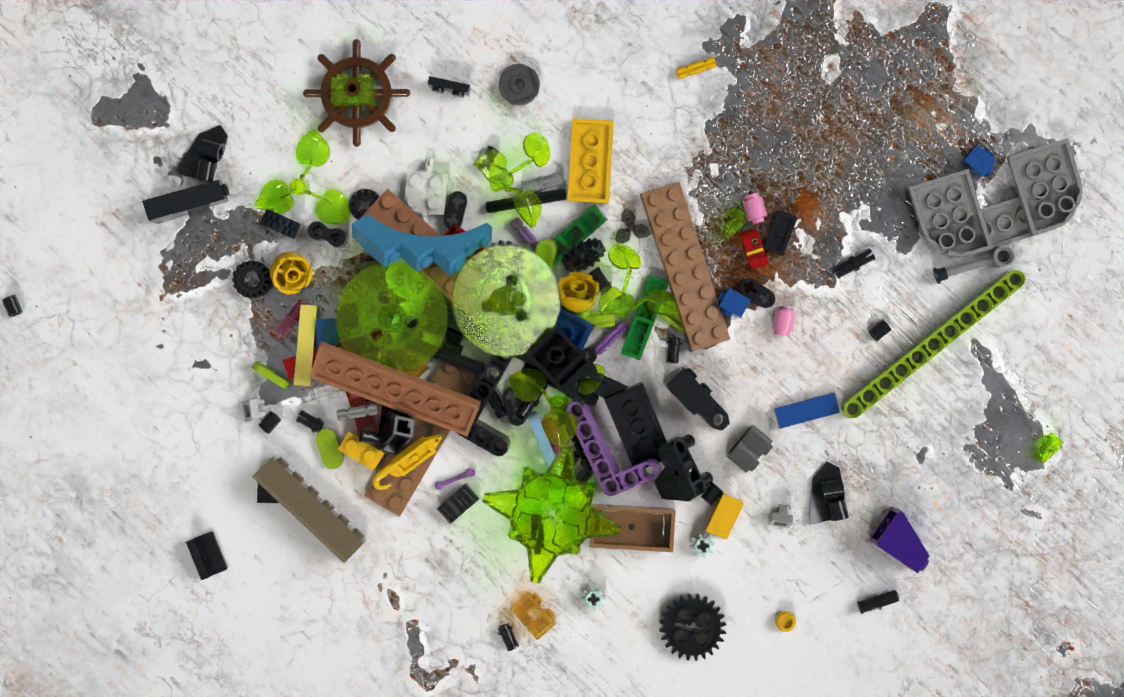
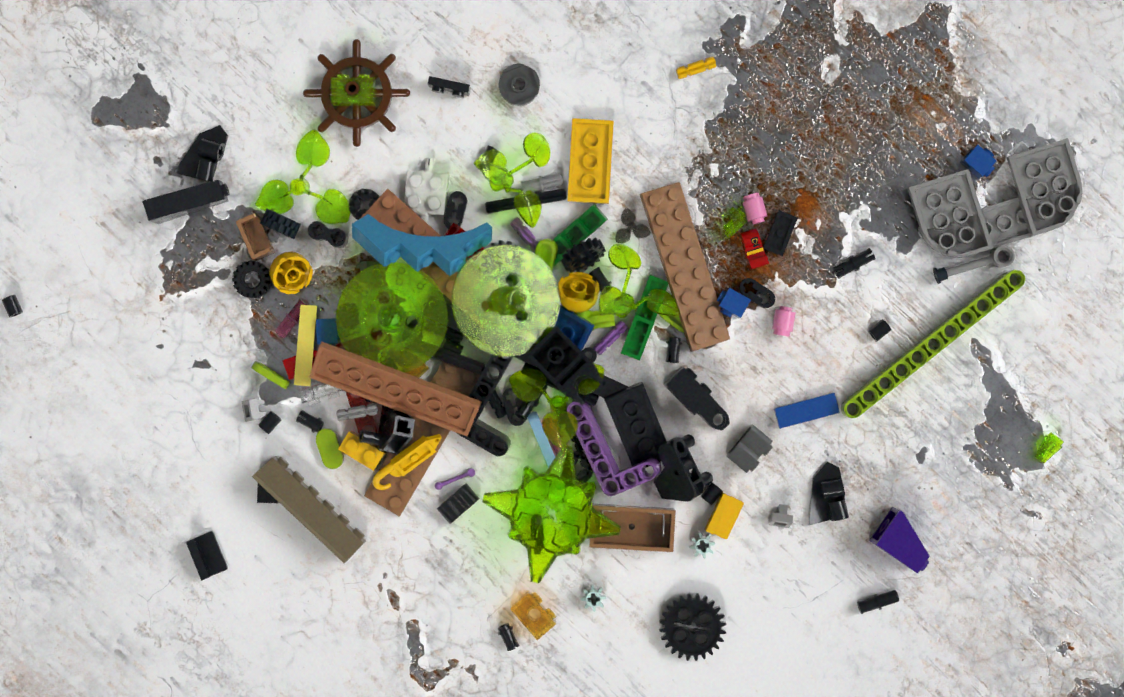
(255, 237): none -> medium nougat panel
(785, 621): yellow plate -> none

